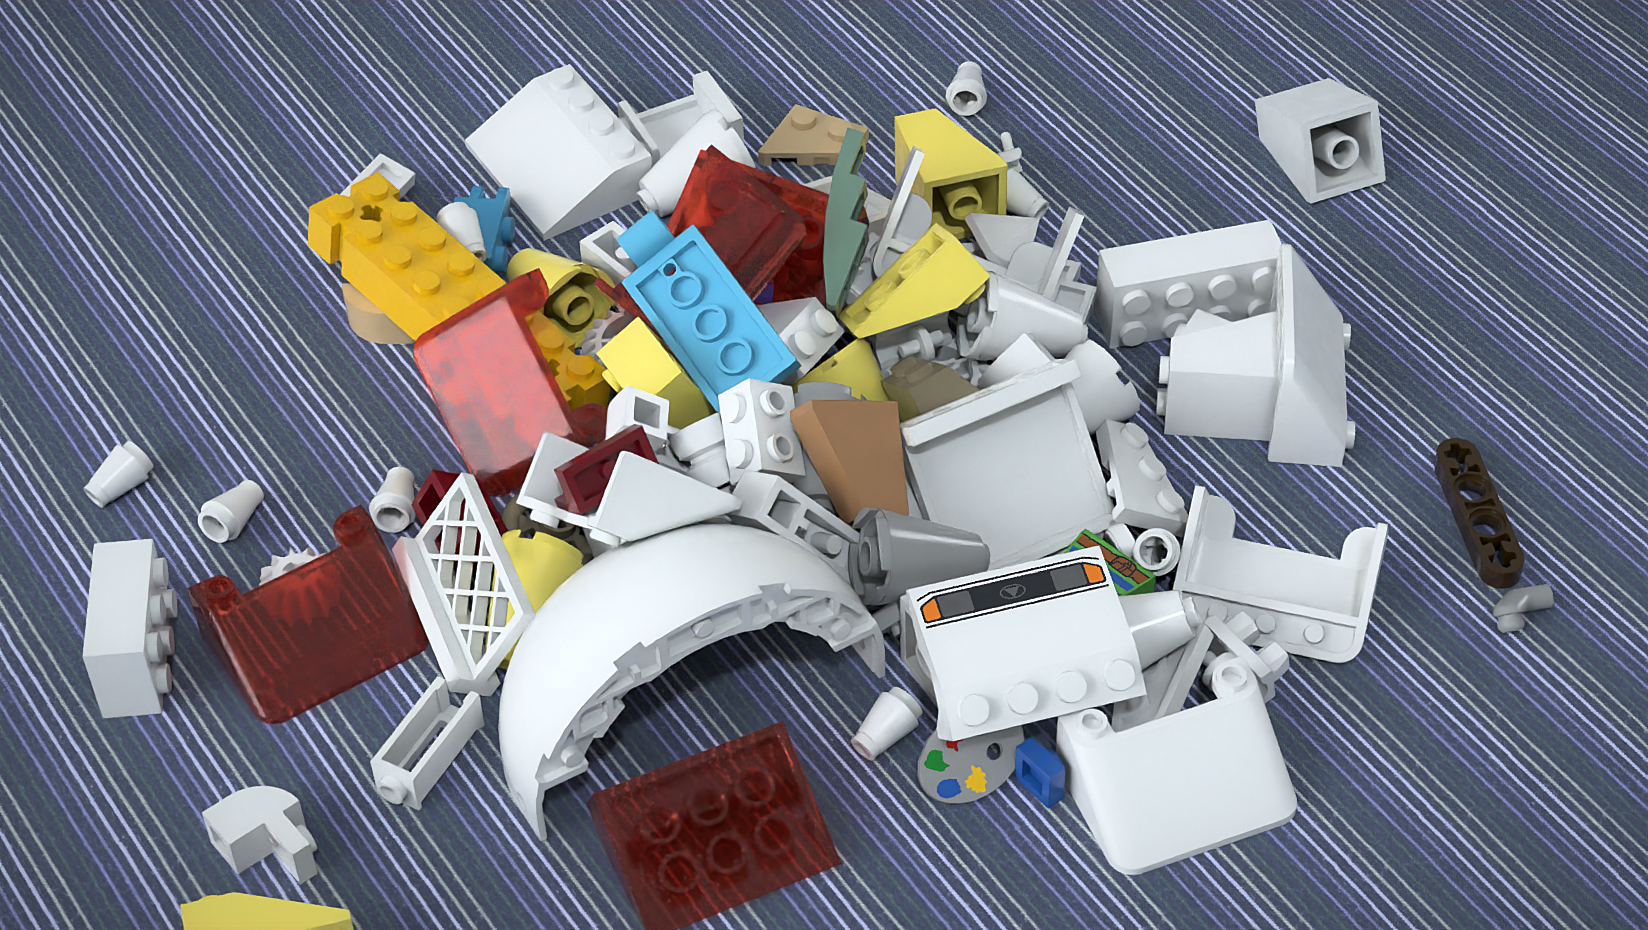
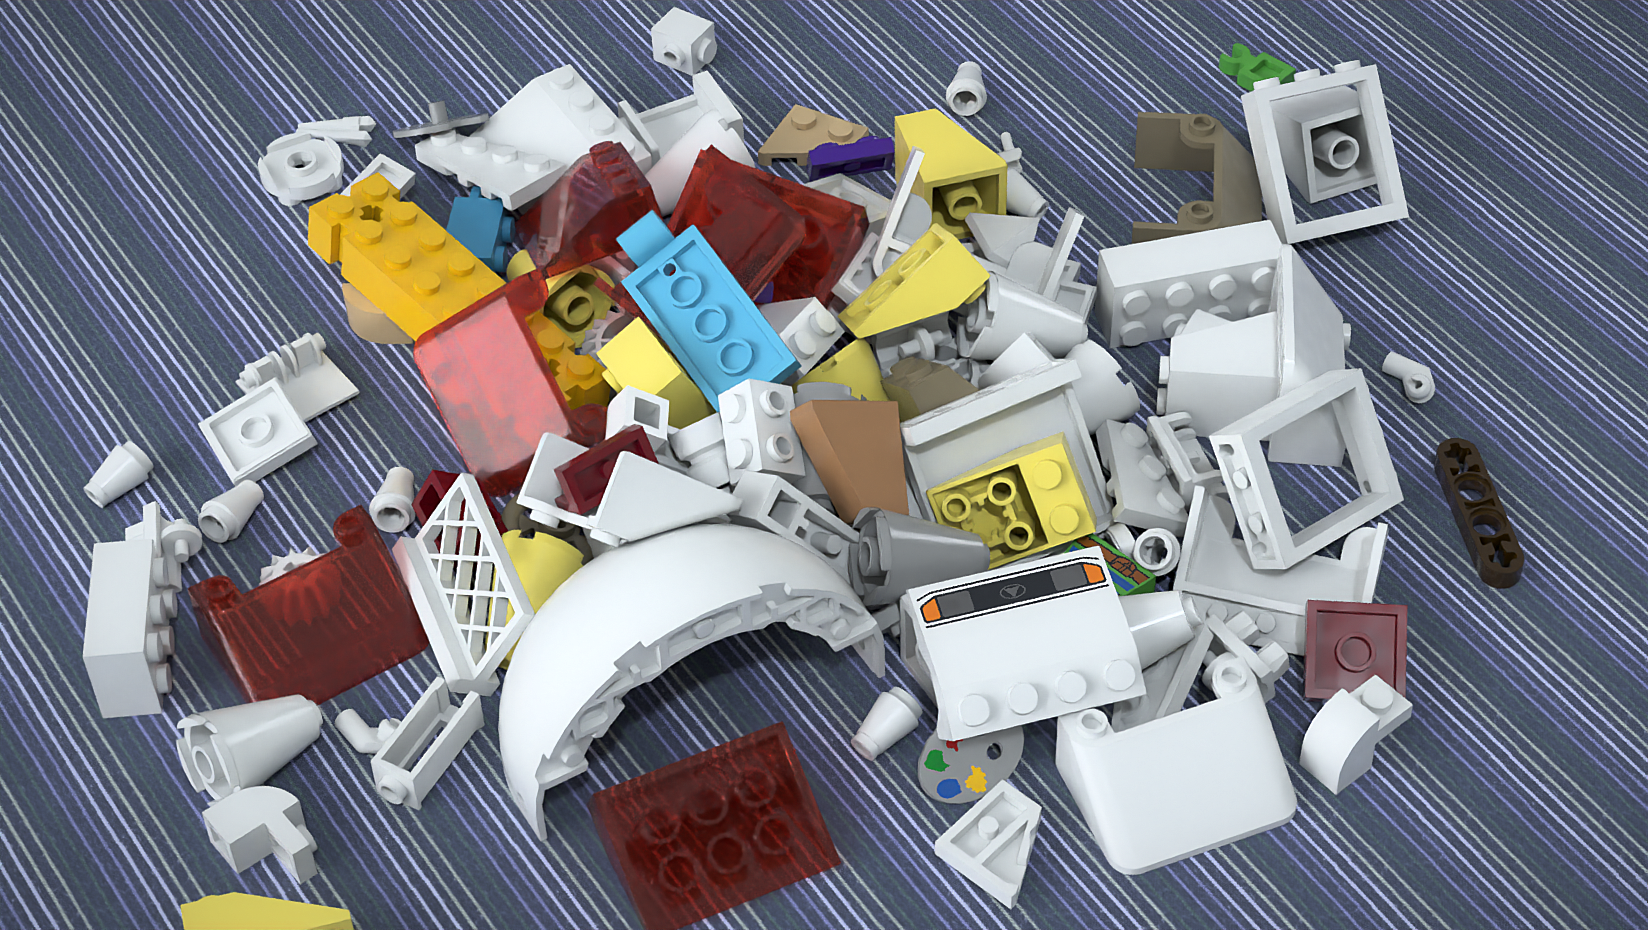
(171, 539): none -> white hips
(245, 743): none -> white cone
(257, 433): none -> white plate
(304, 373): none -> white hinge
(320, 173): none -> white plate
(346, 130): none -> white piece
(360, 735): none -> white arm
(439, 121): none -> light grey piece
(464, 226): white cone -> none
(494, 168): none -> white wing
(586, 210): none -> clear red slope
(683, 41): none -> white brick
(844, 236): sand green slope -> none
(862, 157): none -> dark purple plate
(994, 842): none -> white wing
(1019, 501): none -> light yellow slope
(1040, 772): blue plate -> none
(1183, 457): none -> white hinge
(1198, 144): none -> dark tan windscreen
(1252, 487): none -> white window
(1254, 69): none -> bright green plate
(1270, 163): none -> white window
(1345, 732): none -> white brick
(1352, 644): none -> plate
(1415, 376): none -> white arm
(1520, 600): light grey arm -> none

